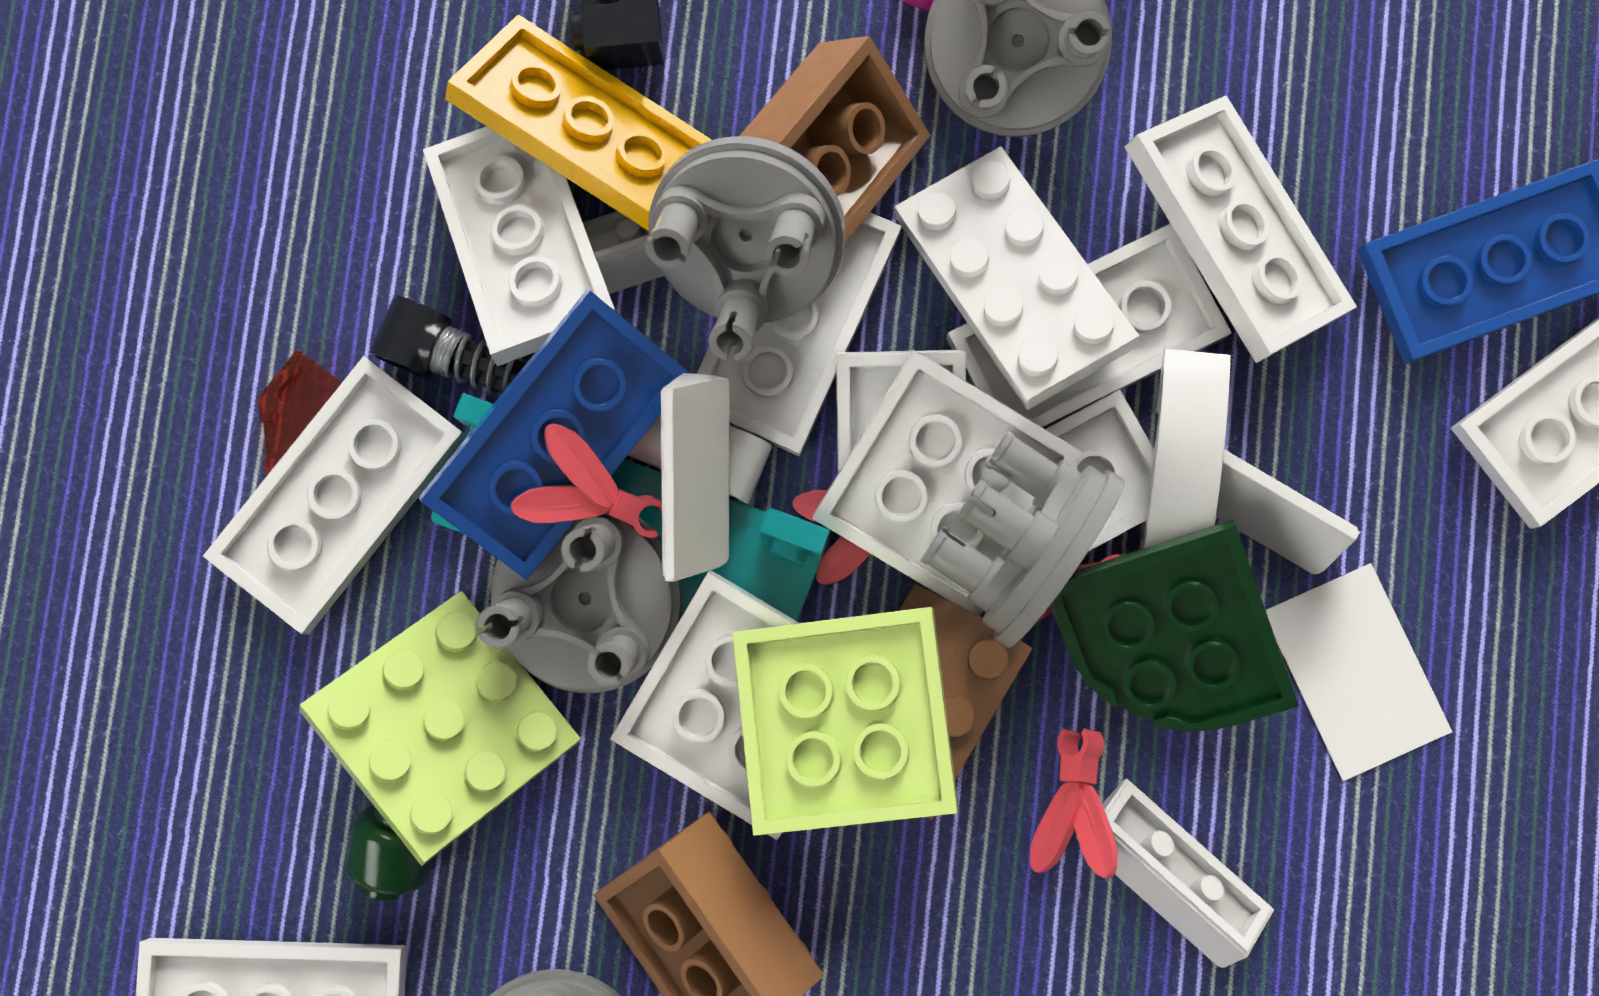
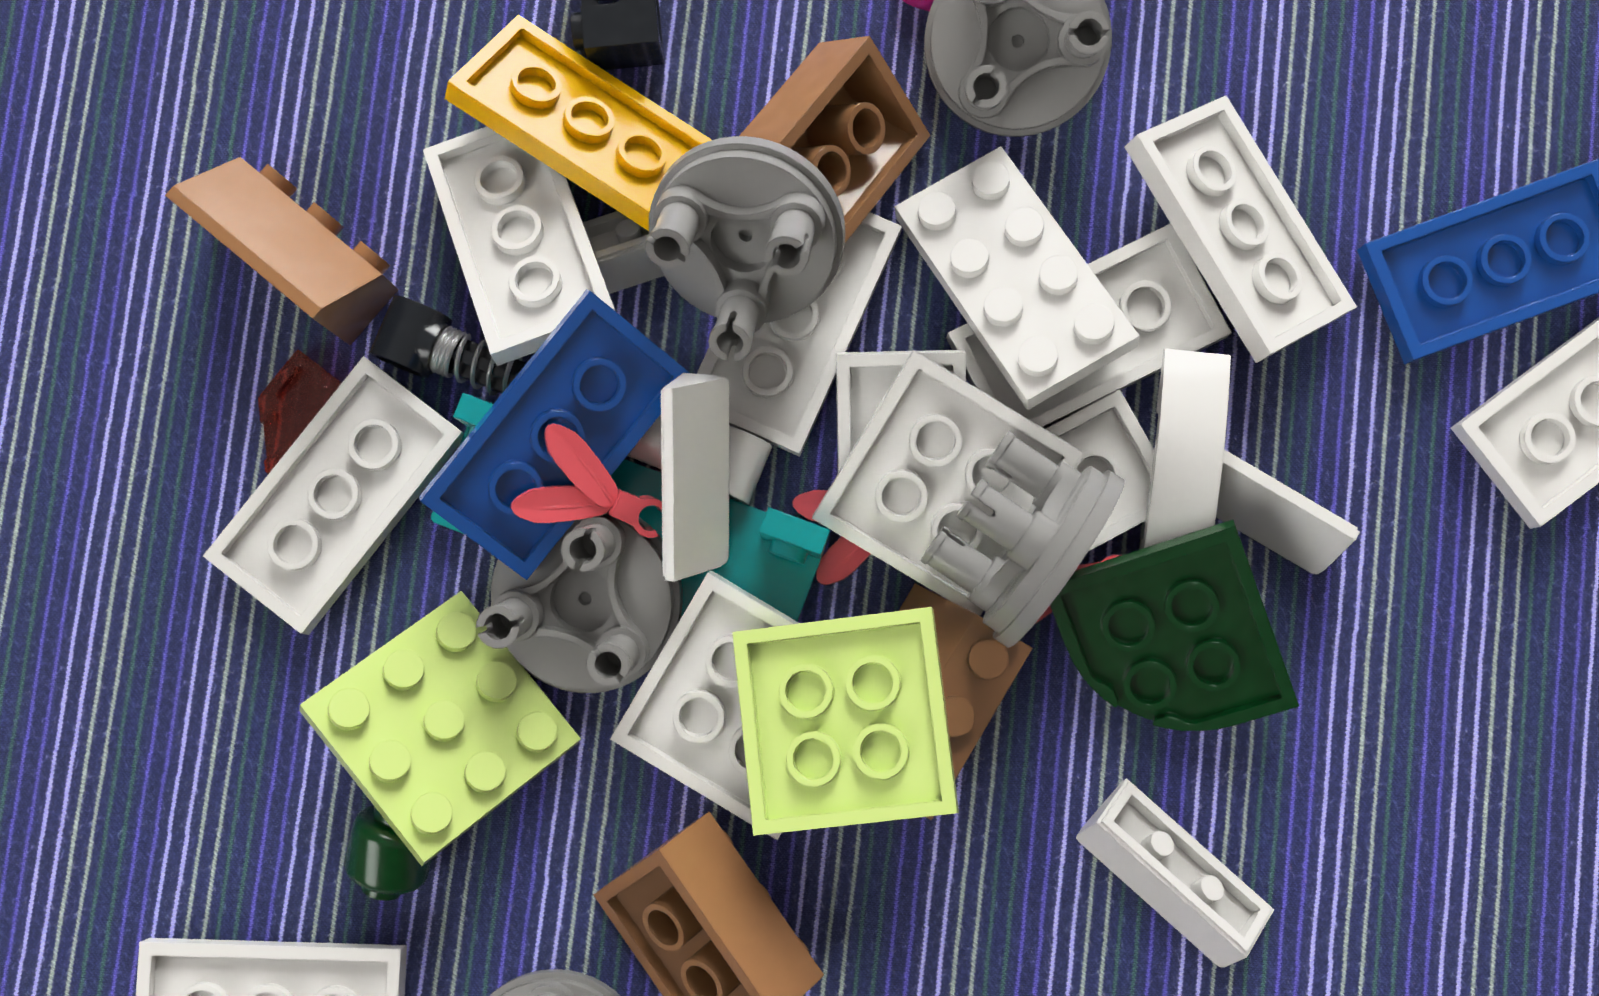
(289, 245): none -> slope
(1076, 808): coral piece -> none
(1357, 672): white sticker -> none

